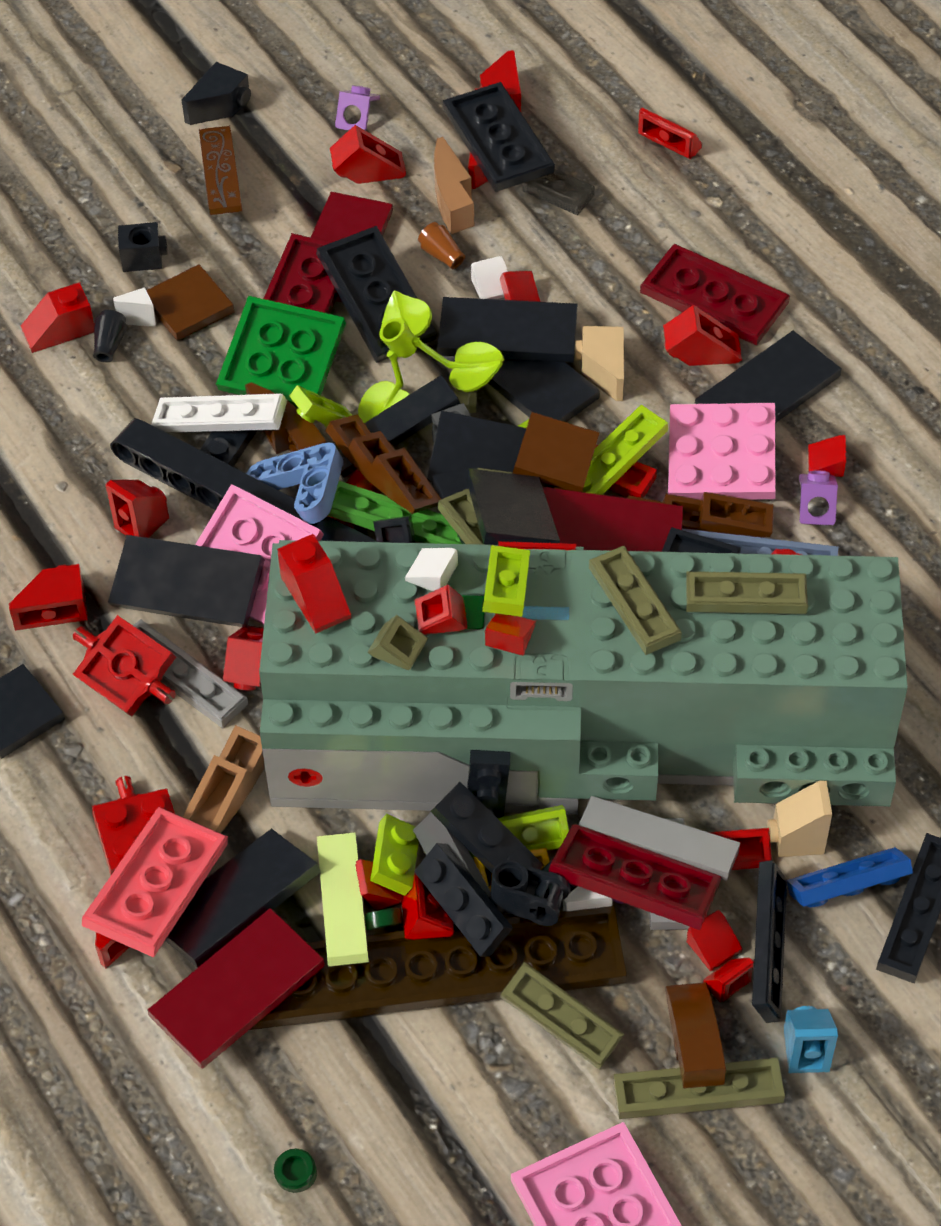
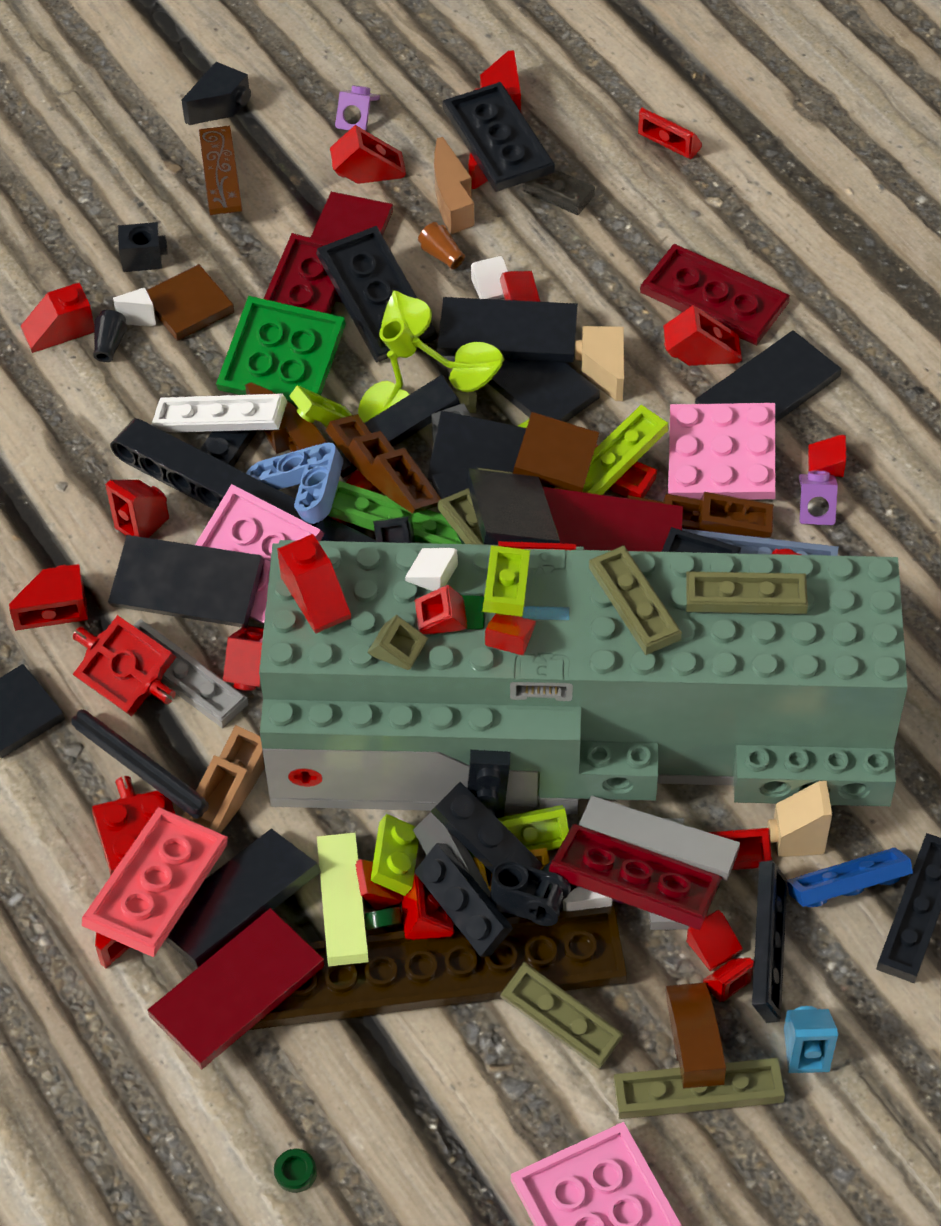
(140, 764): none -> black axle

